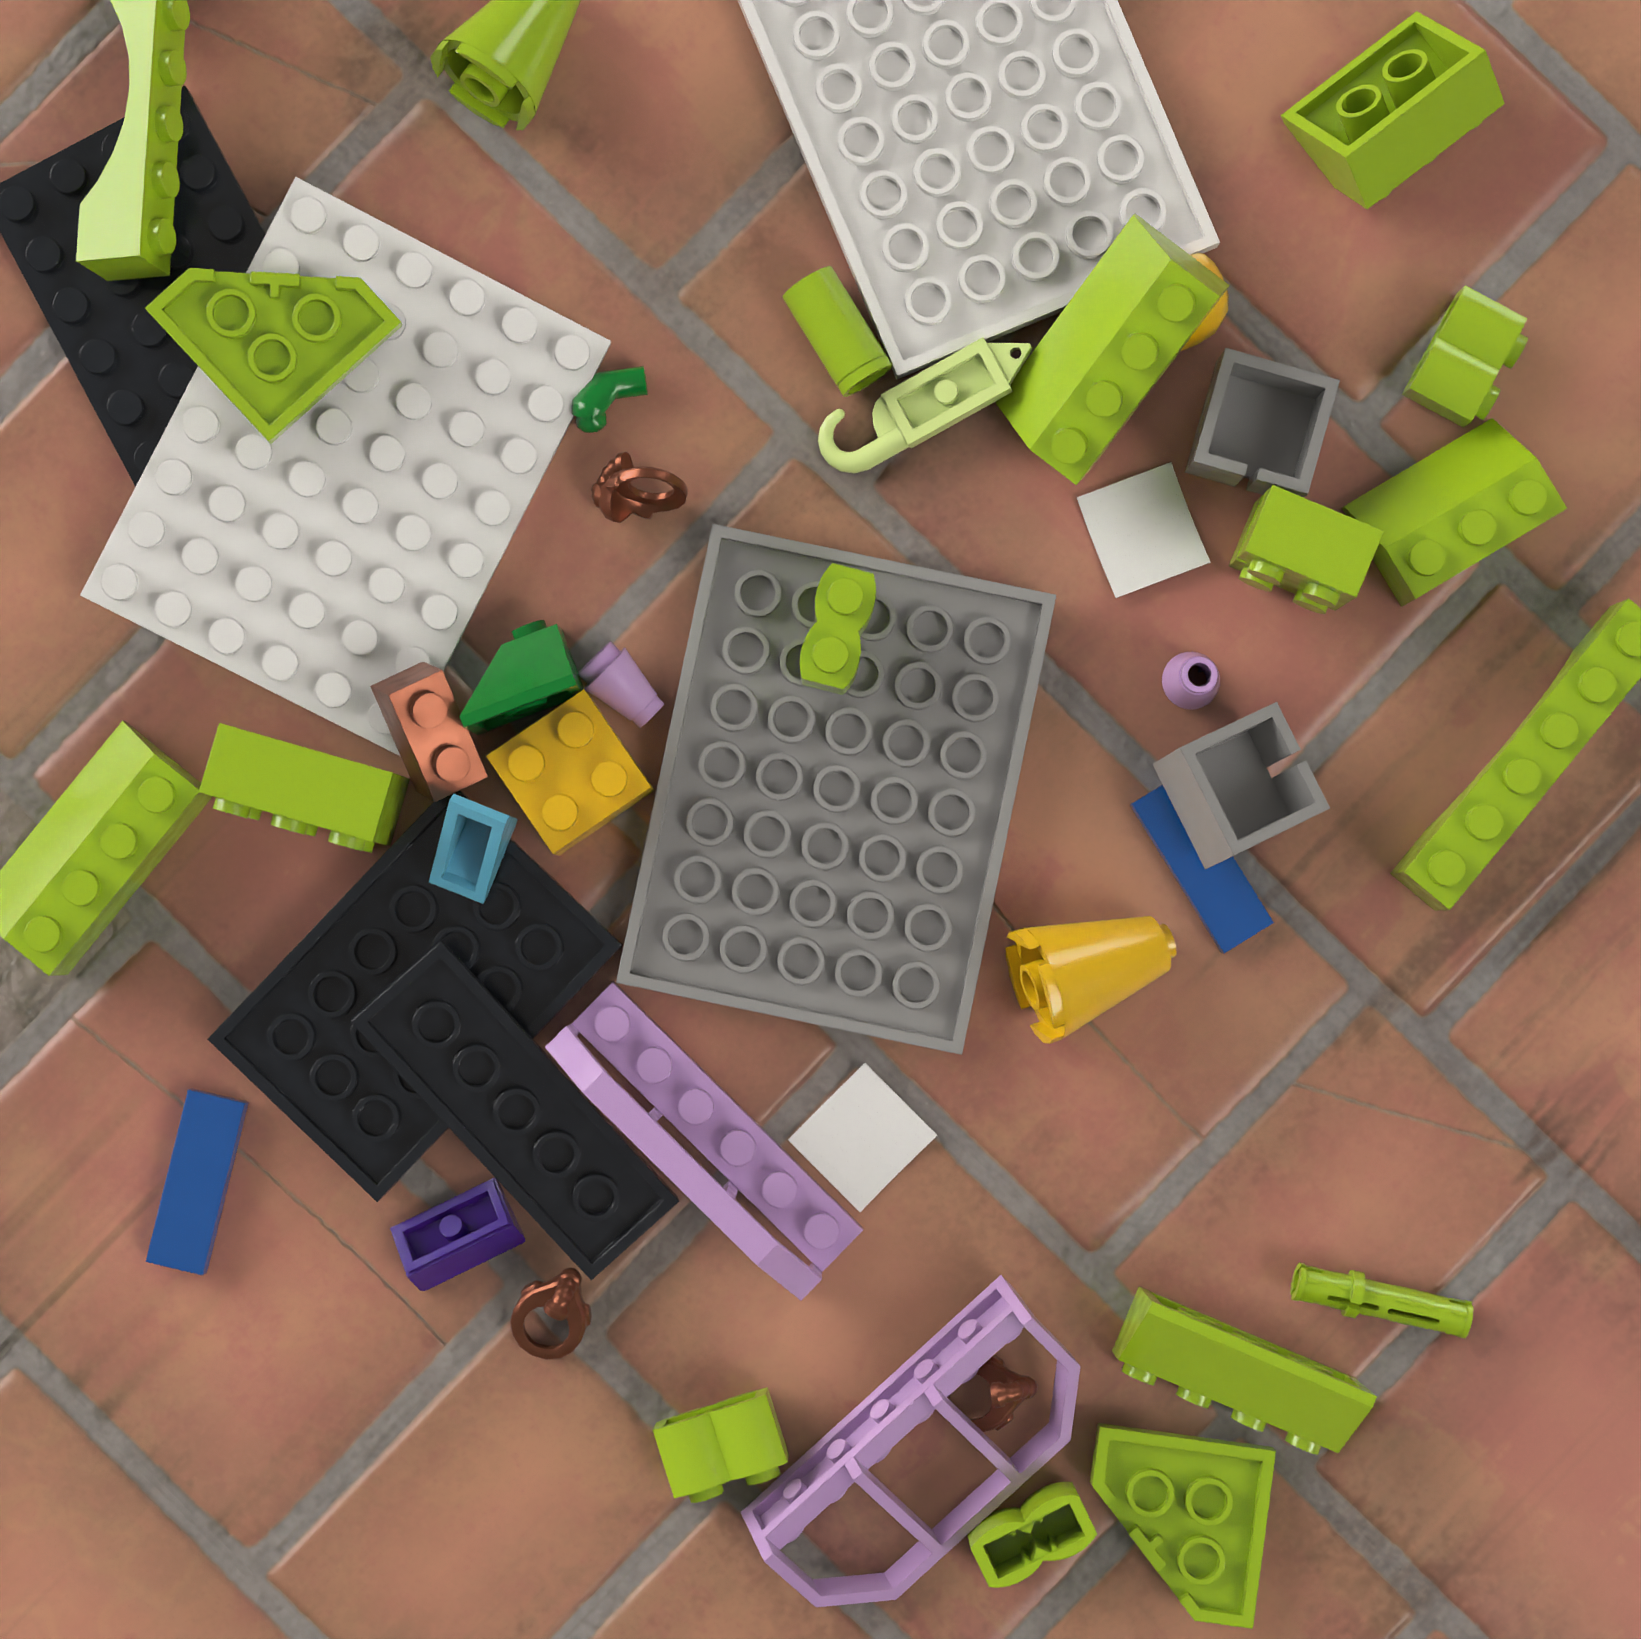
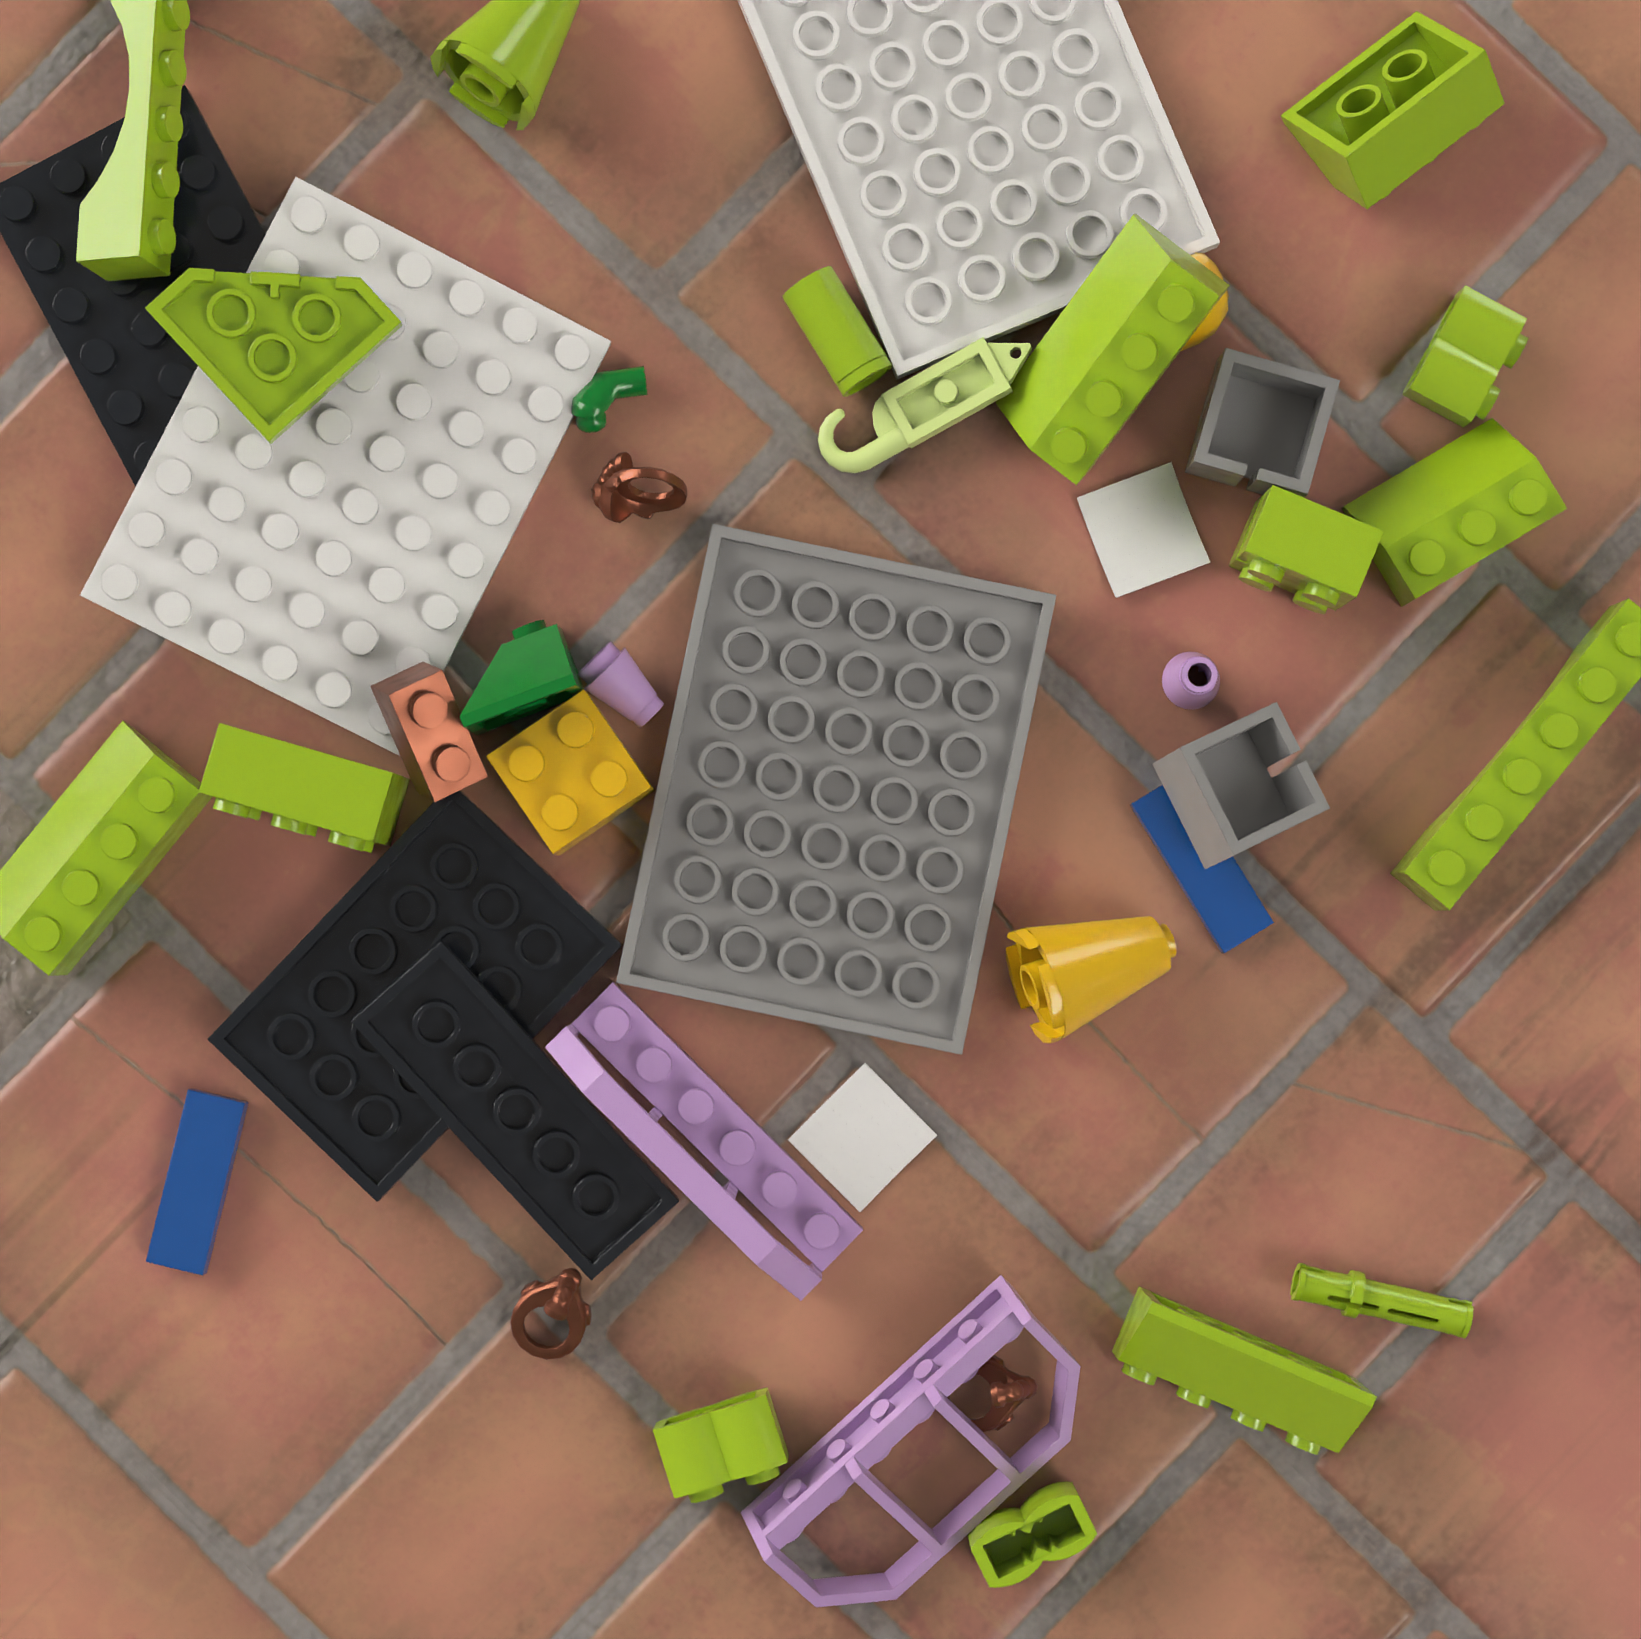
(457, 1235): dark purple slope -> none
(471, 848): medium azure slope -> none
(841, 614): lime brick -> none
(1192, 1512): lime plate -> none

